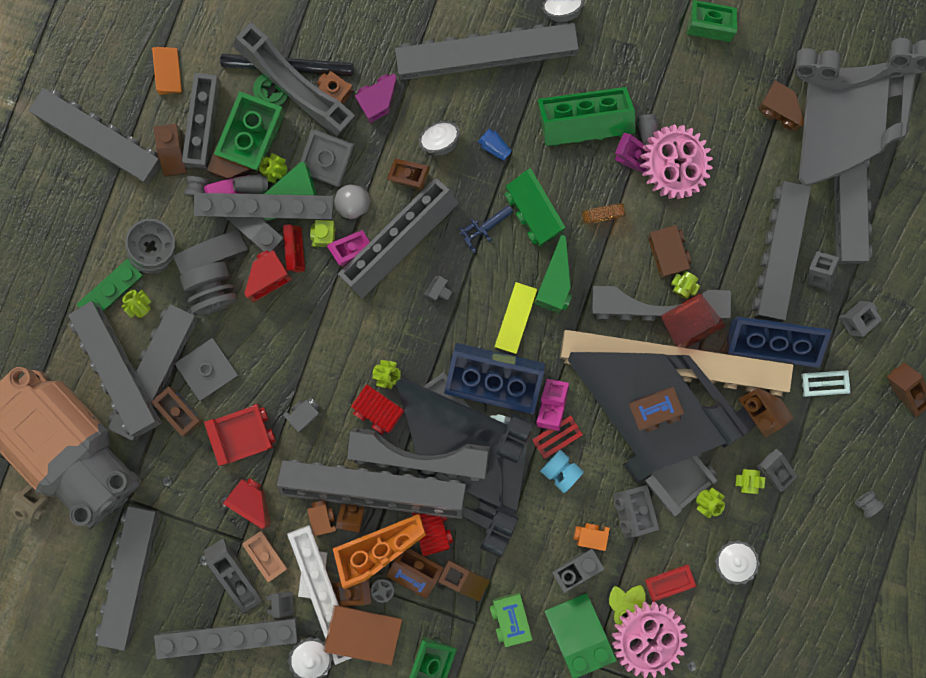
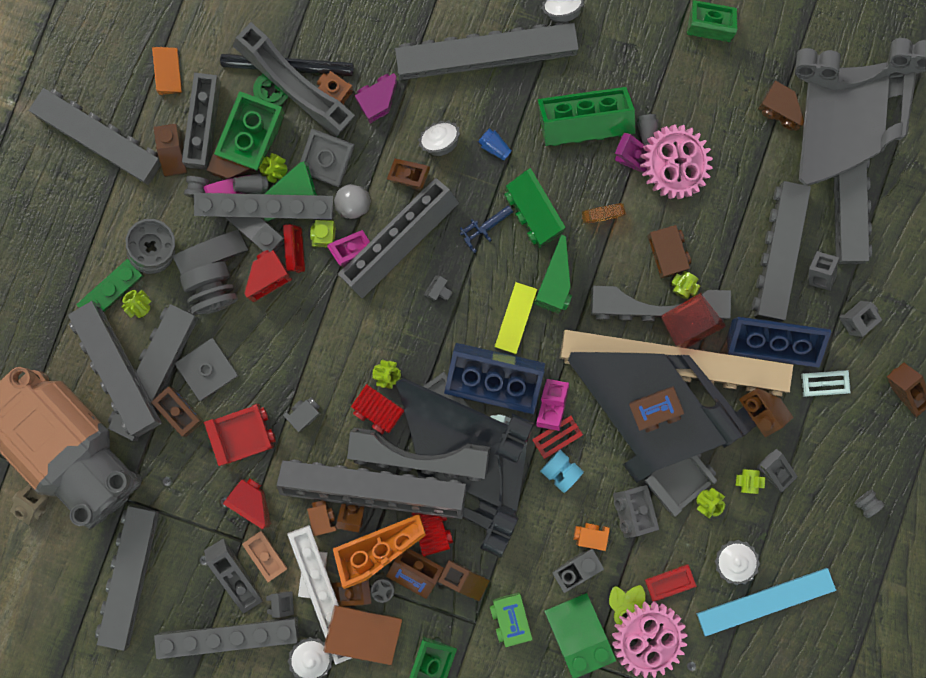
(766, 602): none -> medium azure tile

